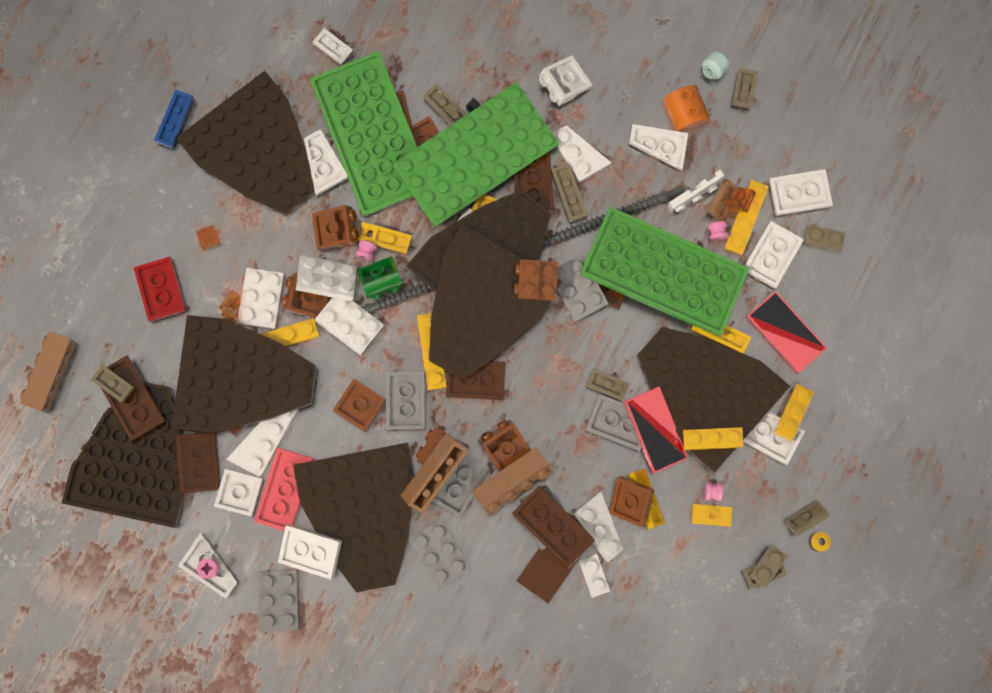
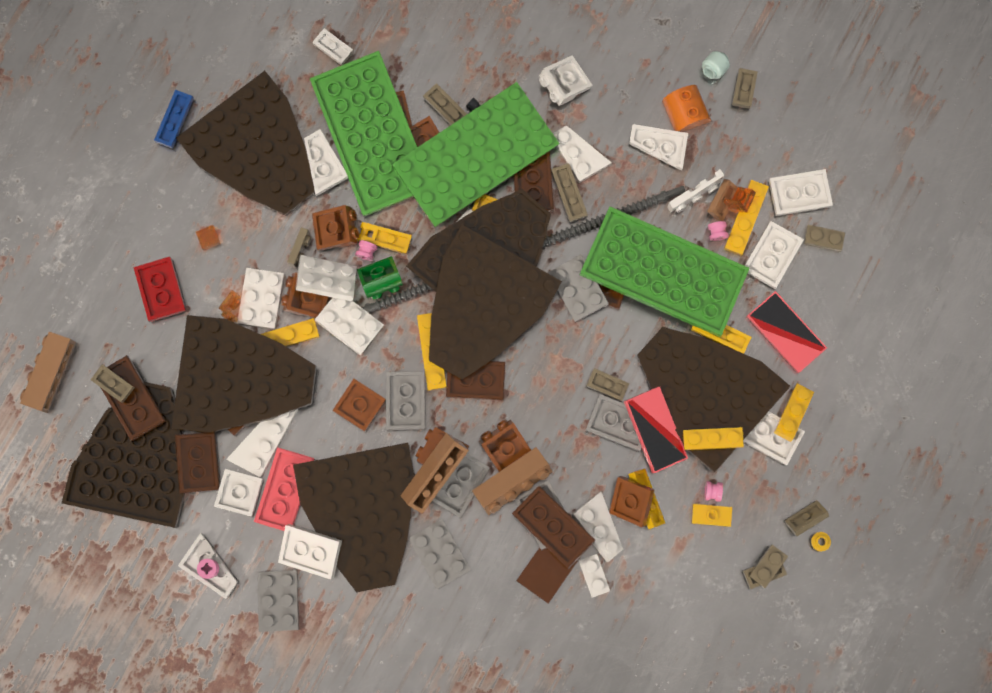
(302, 240): none -> dark tan plate
(536, 280): dark orange plate -> none

